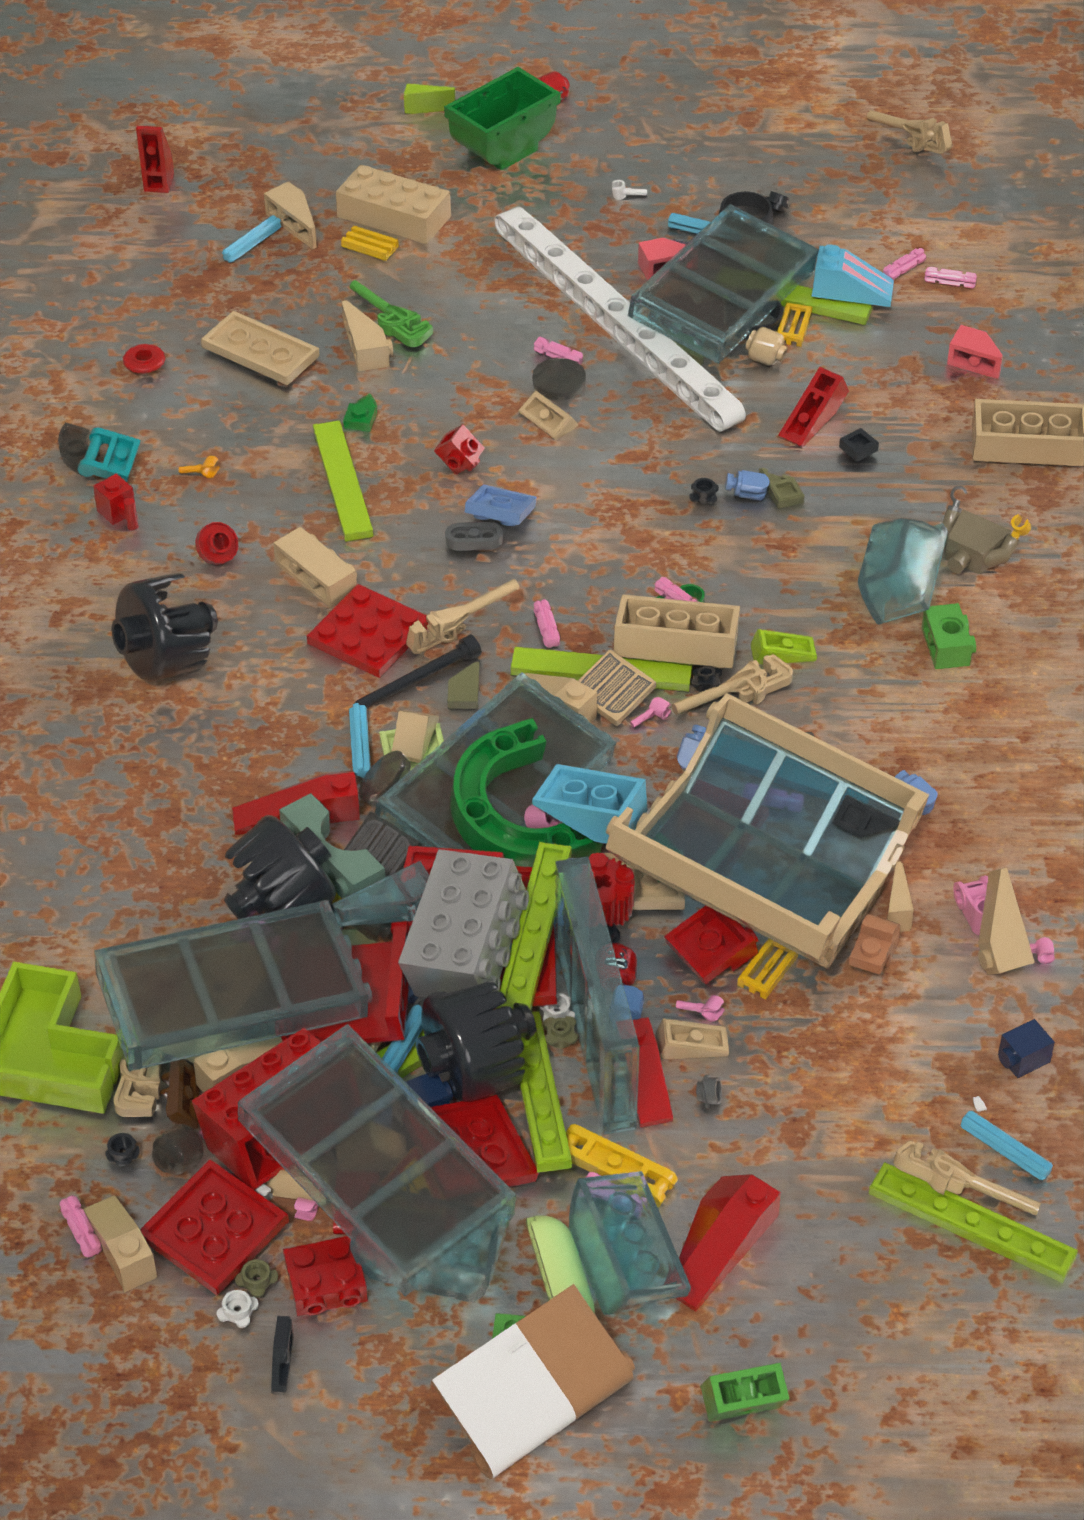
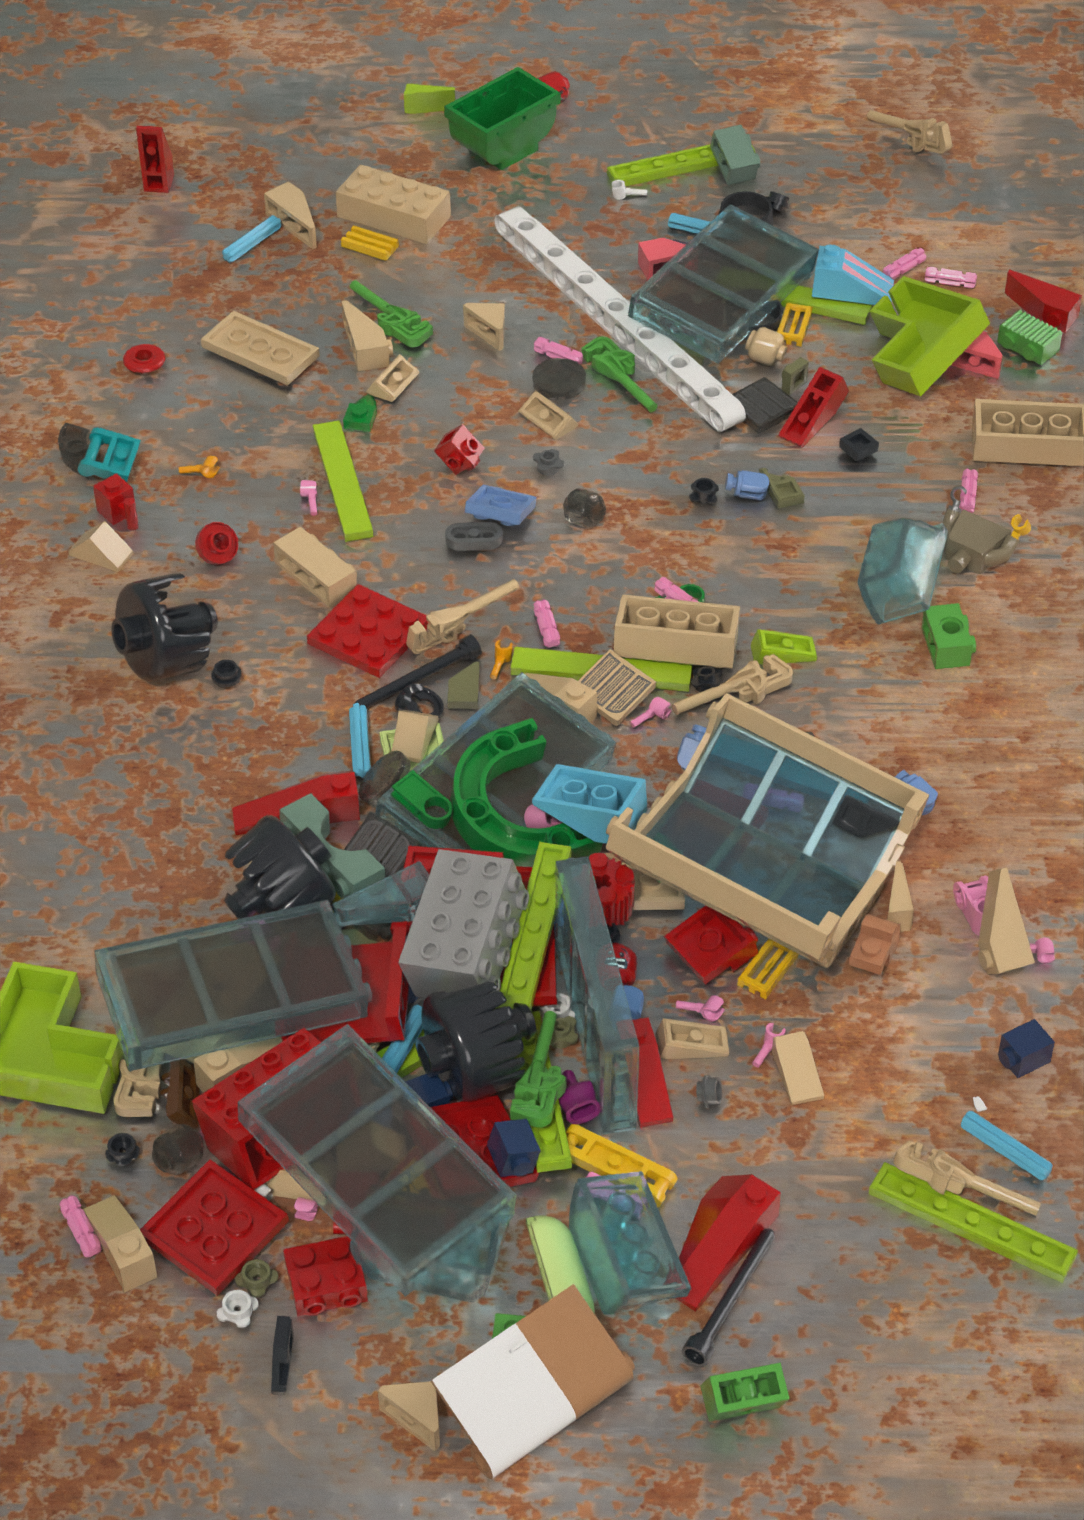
(102, 547): none -> tan slope
(226, 673): none -> black plate
(309, 490): none -> bright pink hand
(393, 379): none -> tan slope
(404, 700): none -> black piece
(413, 1408): none -> tan slope
(417, 795): none -> green piece
(486, 321): none -> tan slope
(501, 656): none -> light orange hand
(513, 1147): none -> dark blue brick
(538, 1083): none -> bright green piece
(548, 462): none -> dark grey plate
(579, 1100): none -> magenta piece
(584, 508): none -> clear smoke head
(616, 364): none -> bright green piece
(663, 166): none -> lime tile
(700, 1346): none -> black piece
(735, 154): none -> sand green brick
(765, 404): none -> clear smoke tile
(767, 1046): none -> bright pink hand
(794, 375): none -> olive plate
(797, 1067): none -> tan slope
(926, 335): none -> lime piece
(969, 482): none -> bright pink axle
(1029, 337): none -> bright green brick
(1044, 300): none -> red slope

